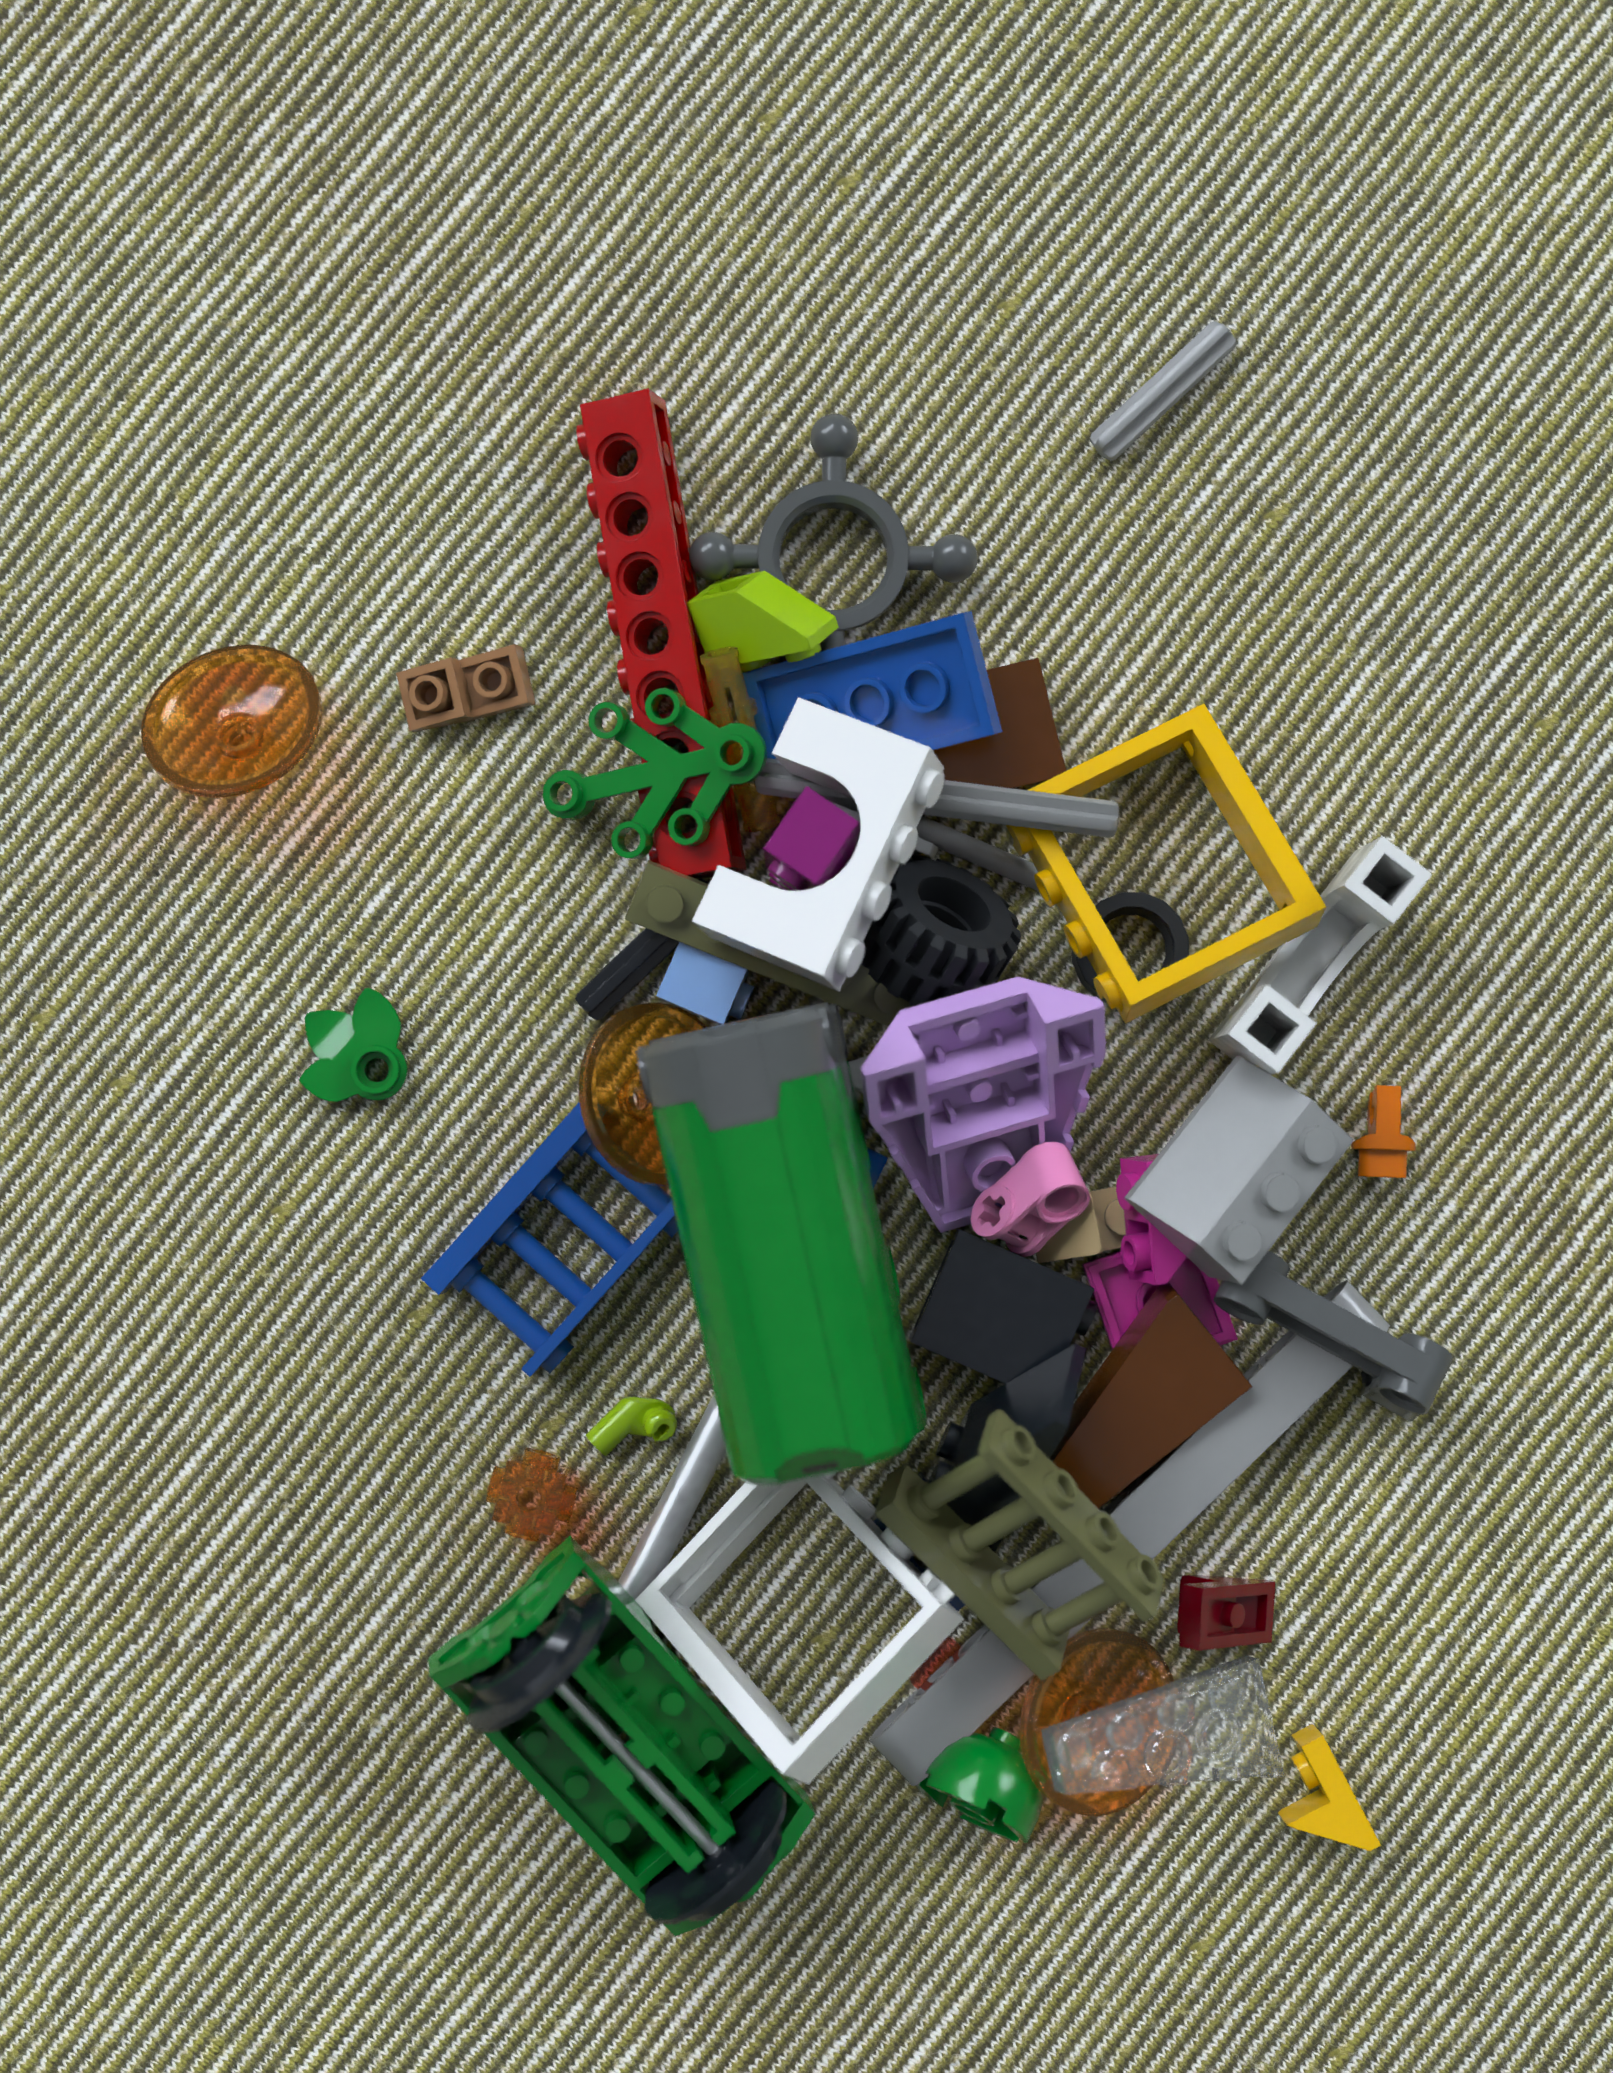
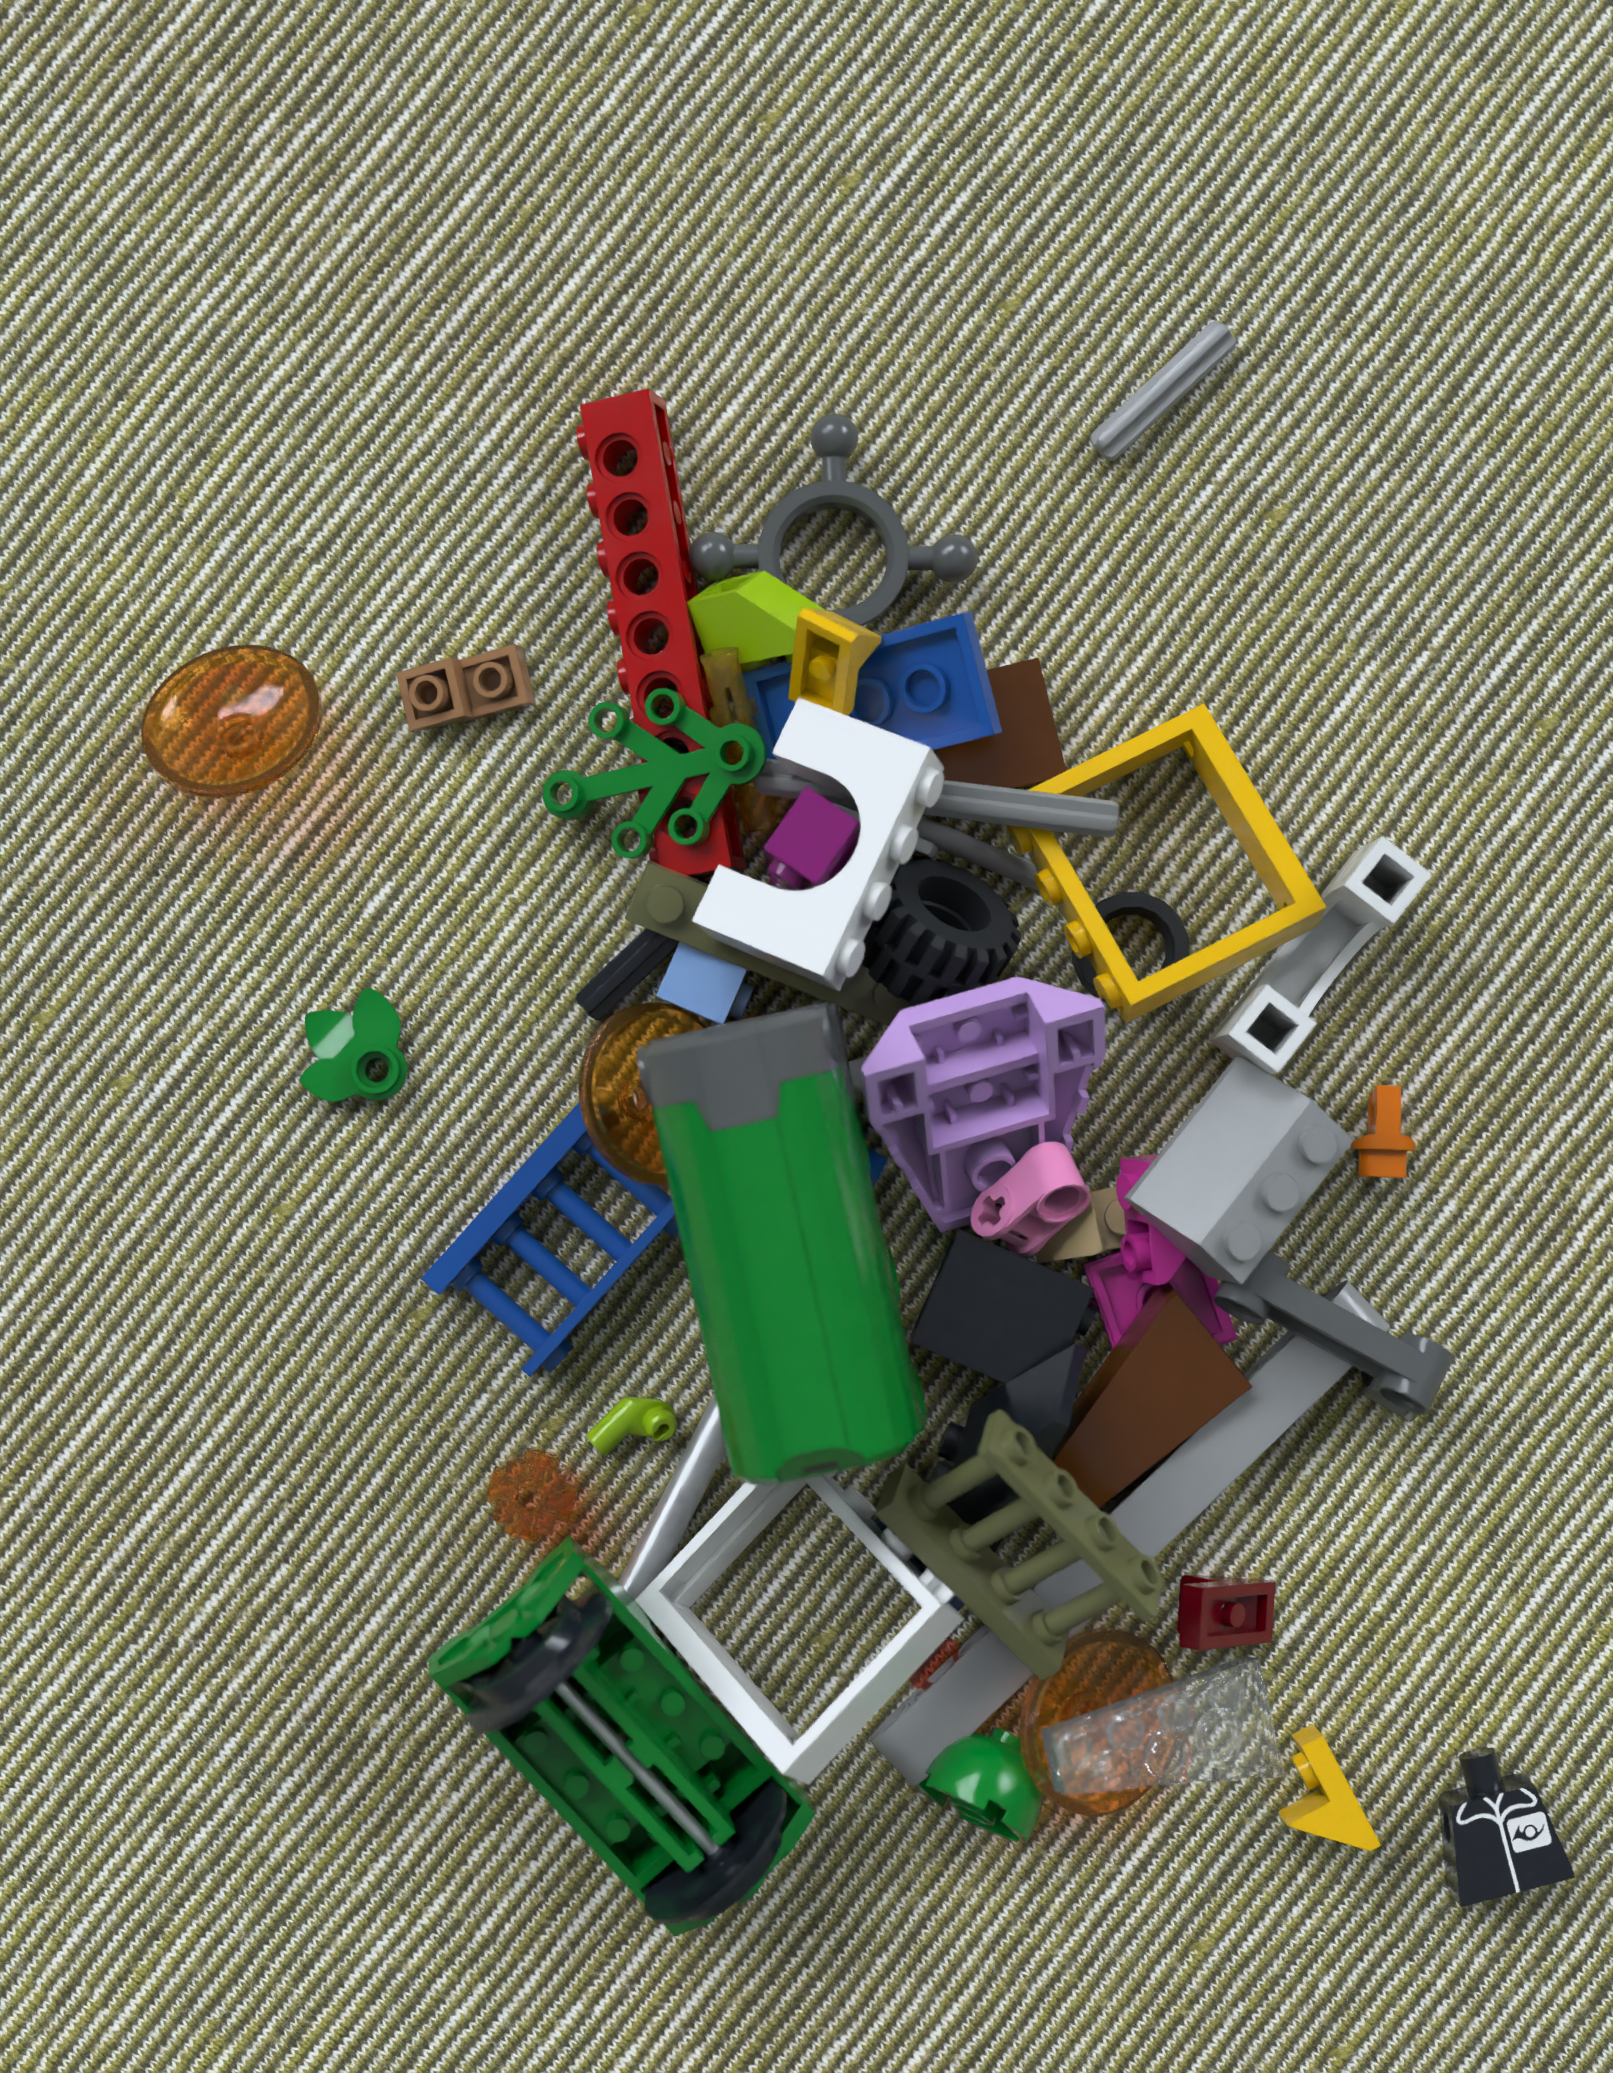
(828, 659): none -> yellow slope
(1497, 1834): none -> black torso

